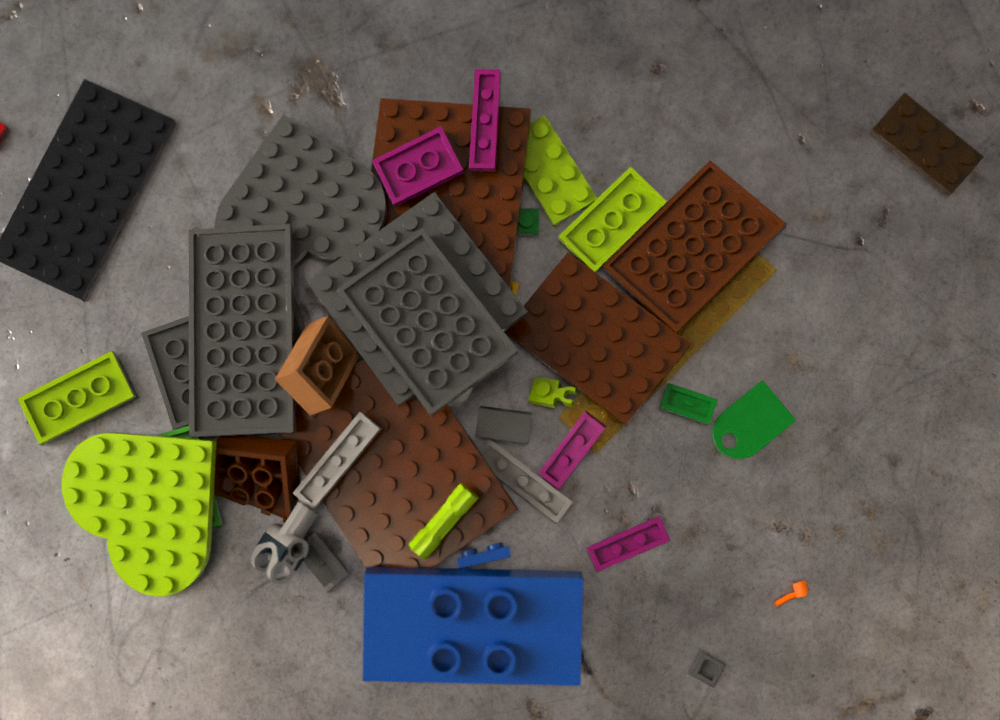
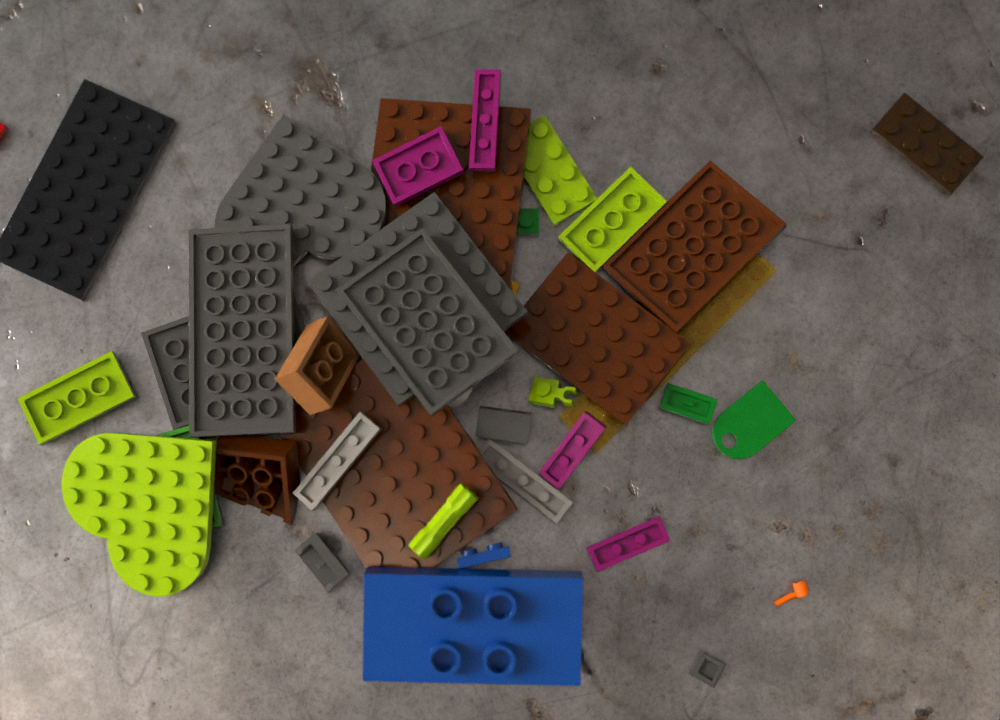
(285, 544): light grey connector -> none

